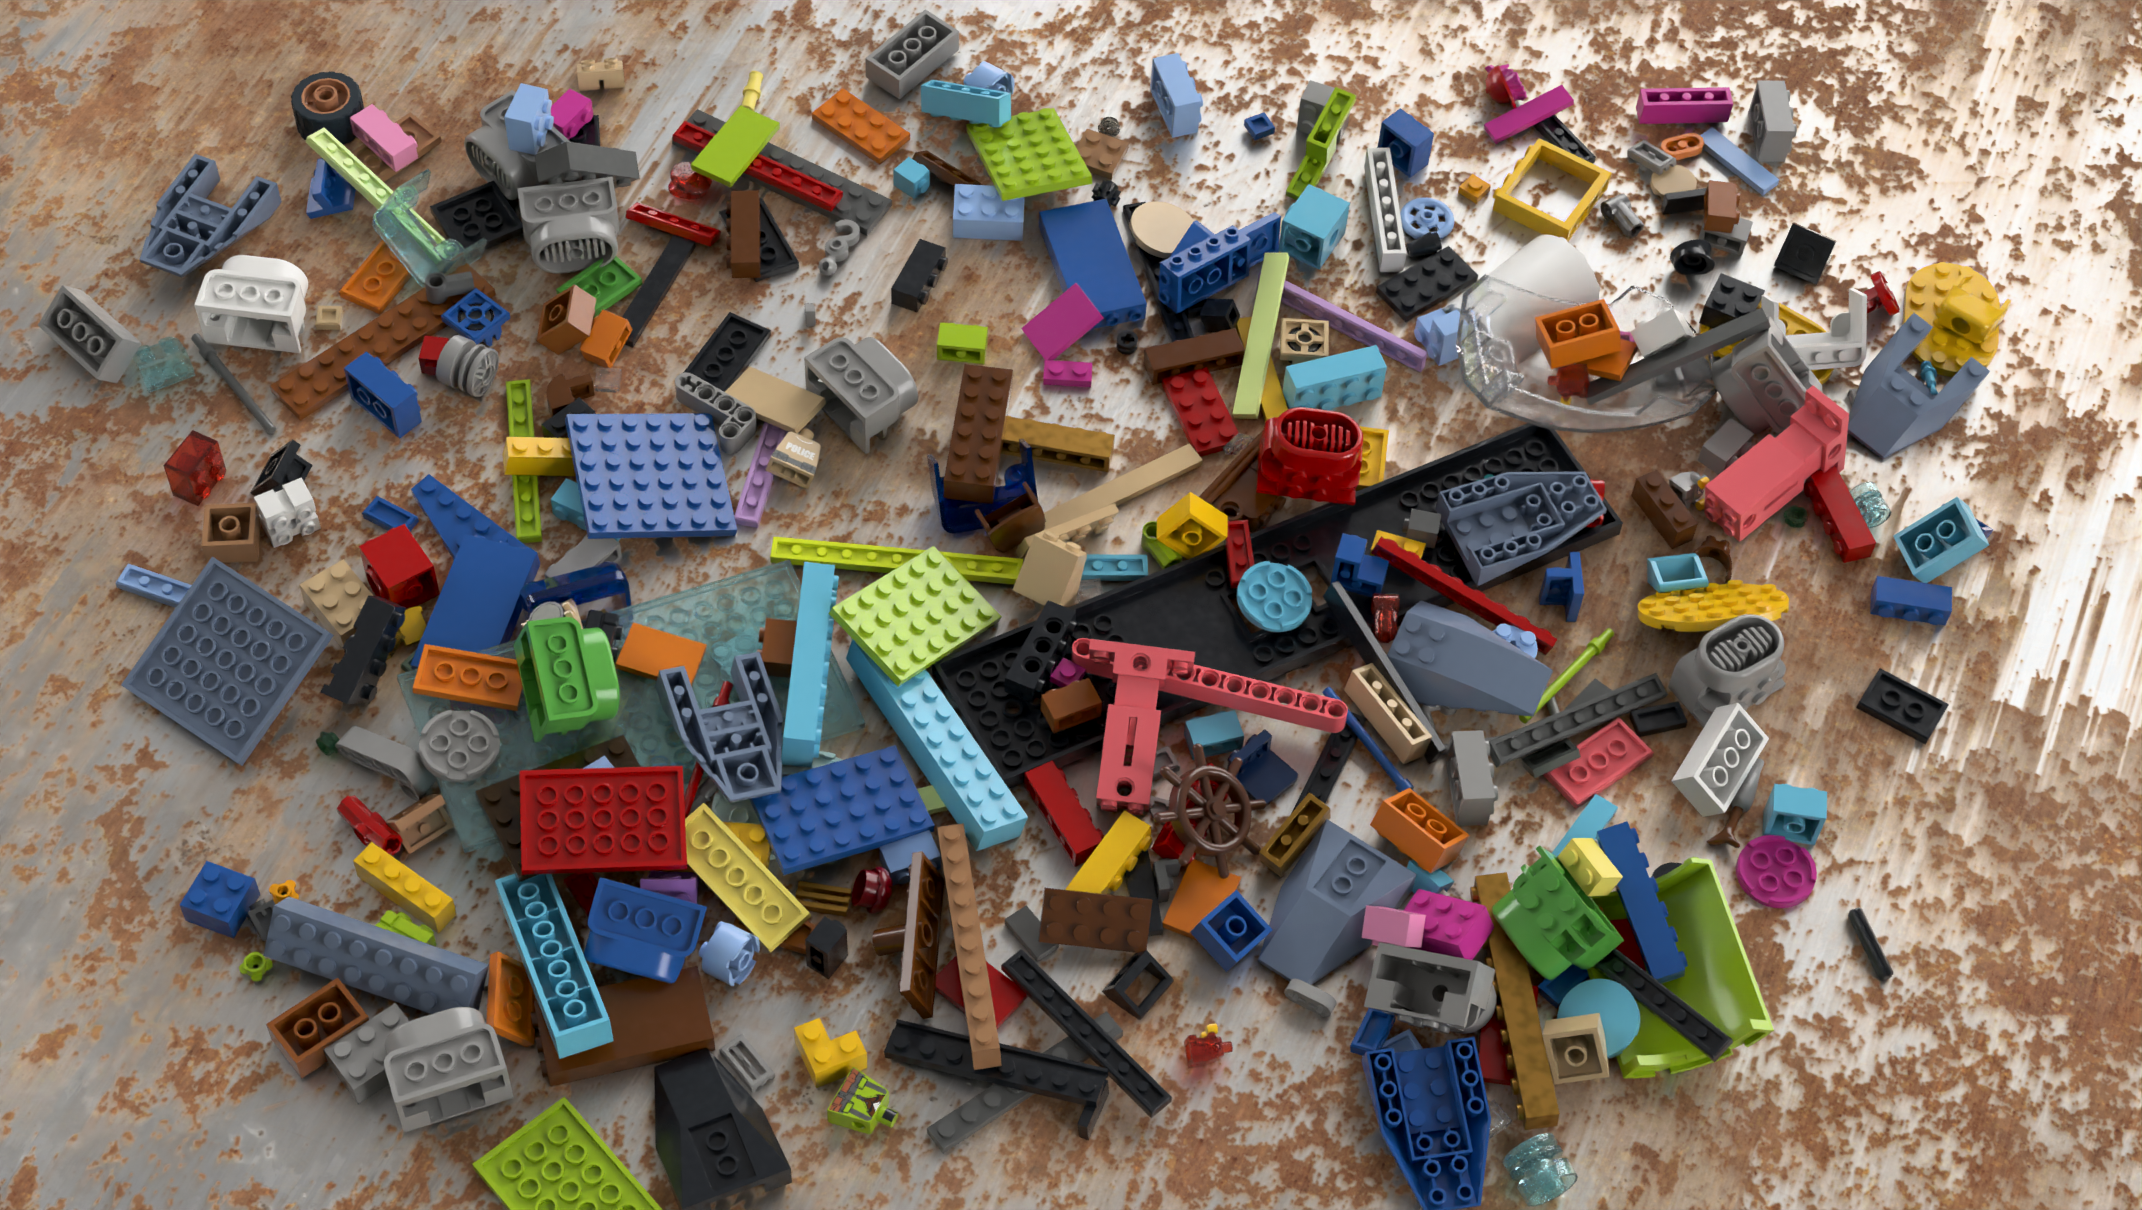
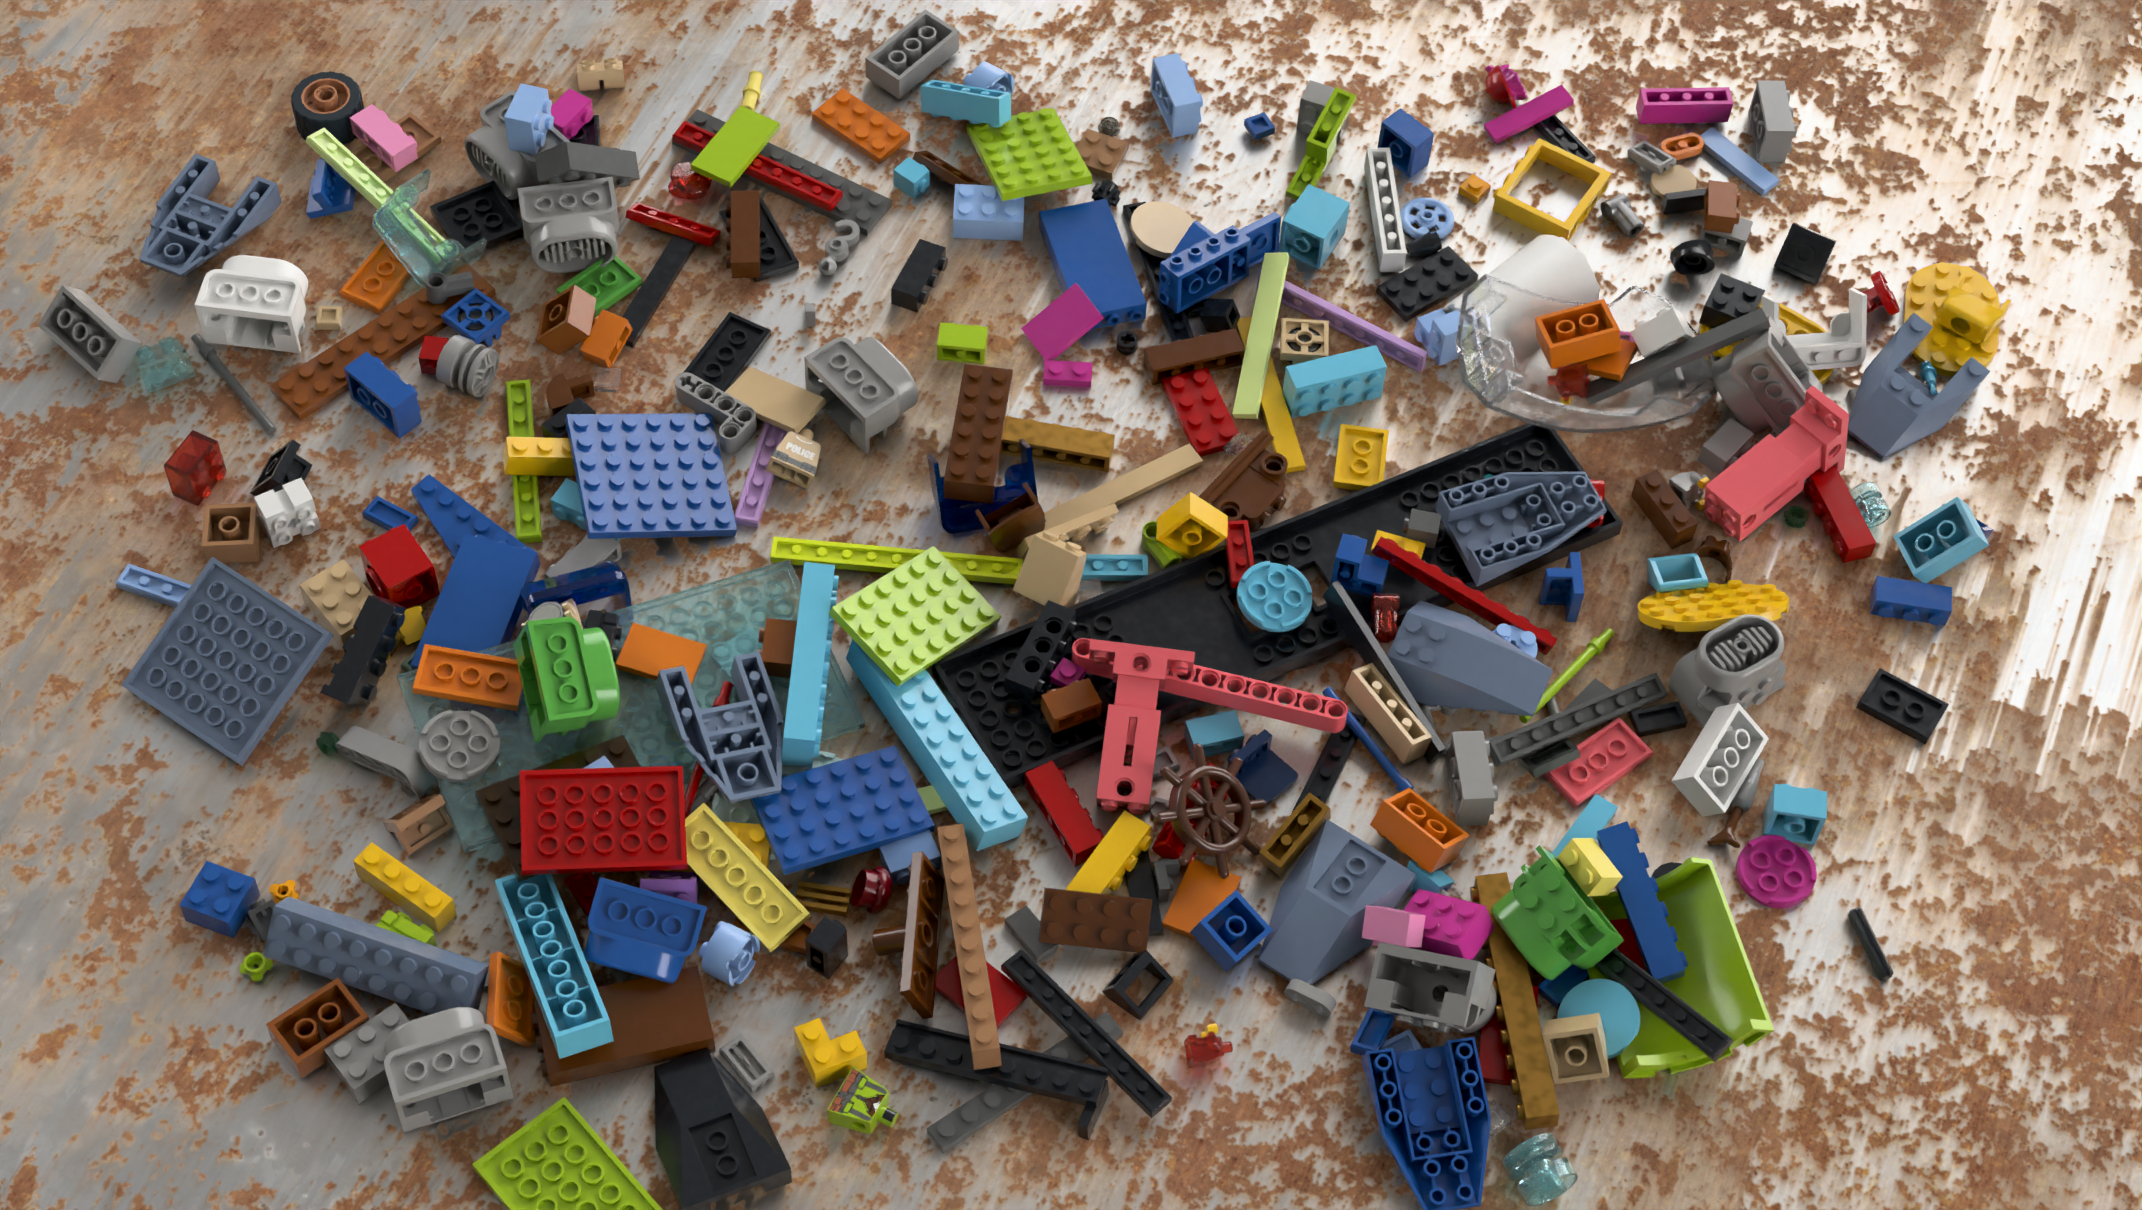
(369, 826): red piece -> none
(1310, 456): red brick -> none

